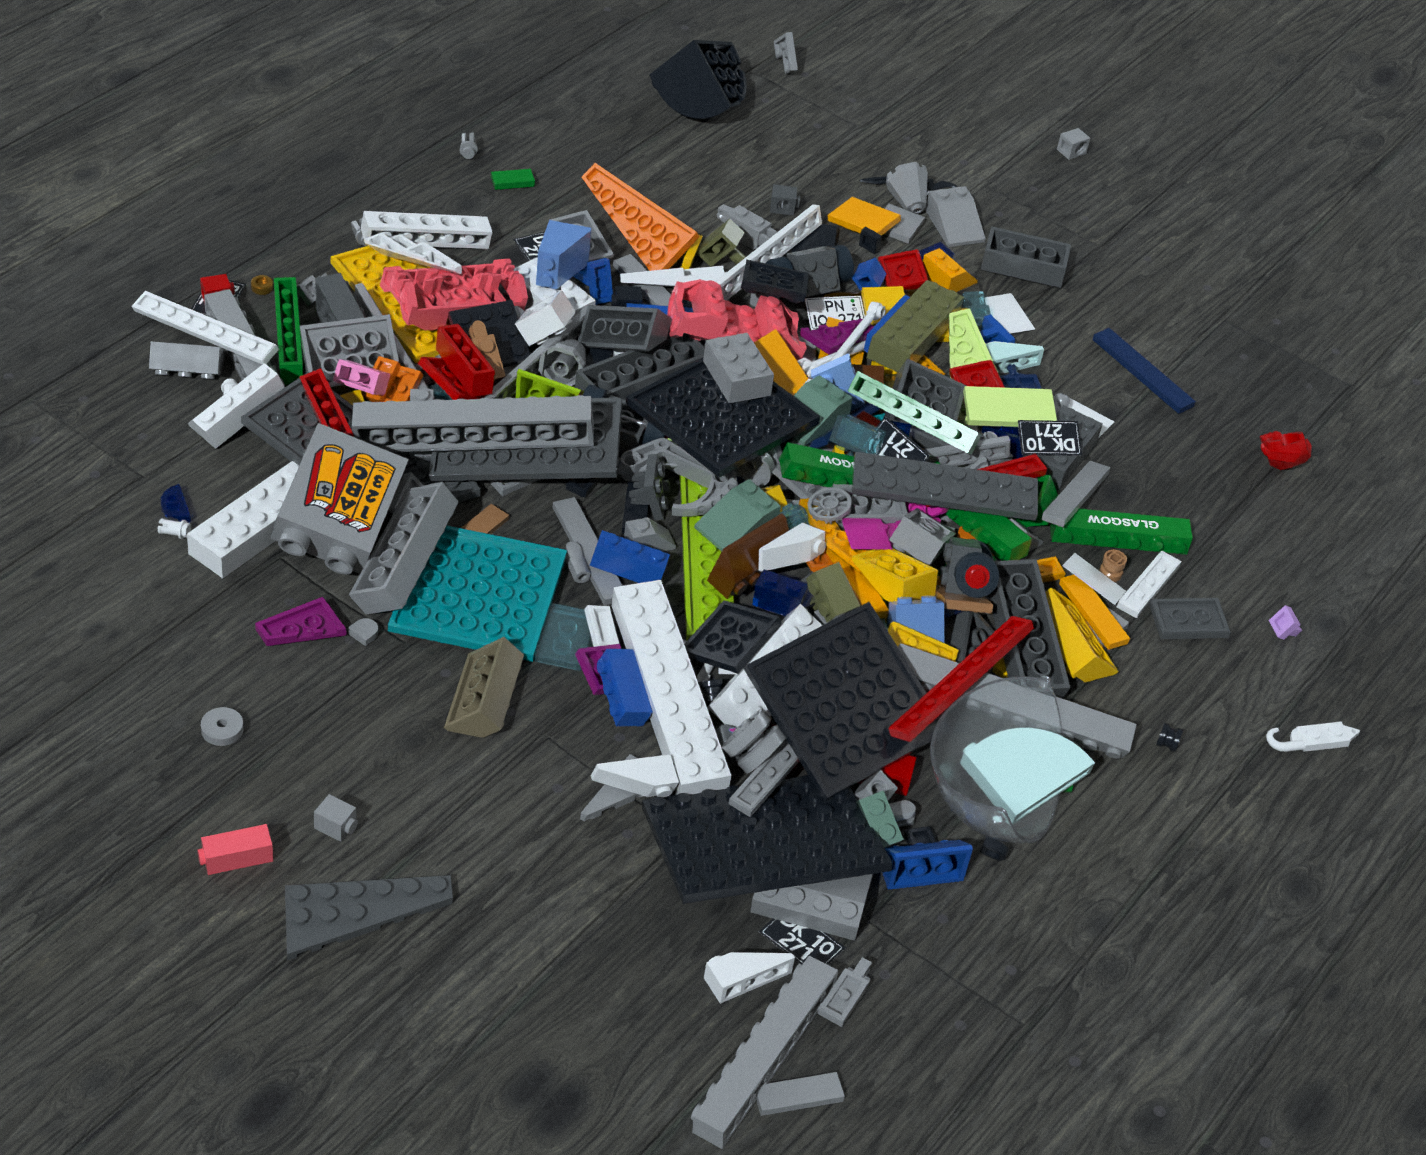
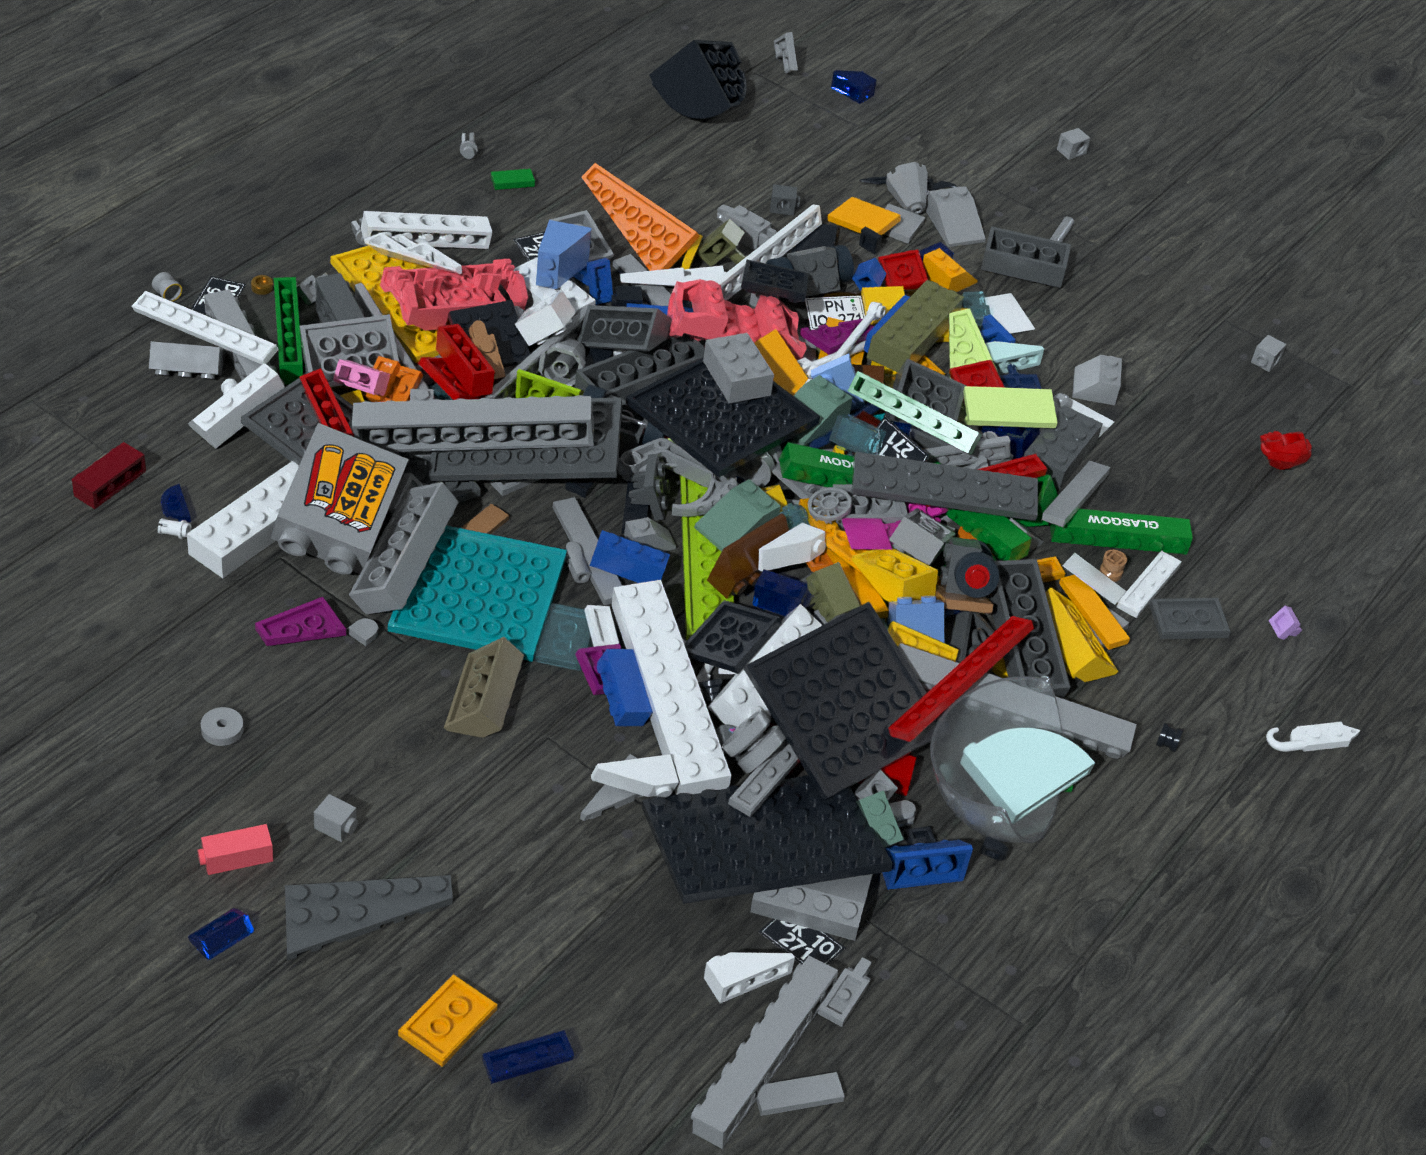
(108, 475): none -> dark red brick
(167, 286): none -> light grey wheel
(215, 284): red brick -> none
(221, 933): none -> clear blue slope
(447, 1020): none -> light orange tile
(527, 1057): none -> clear blue plate
(854, 85): none -> clear blue slope
(1049, 437): black sticker -> none
(1063, 229): none -> light grey axle
(1098, 379): none -> light grey slope
(1144, 370): dark blue tile -> none
(1268, 353): none -> light grey brick

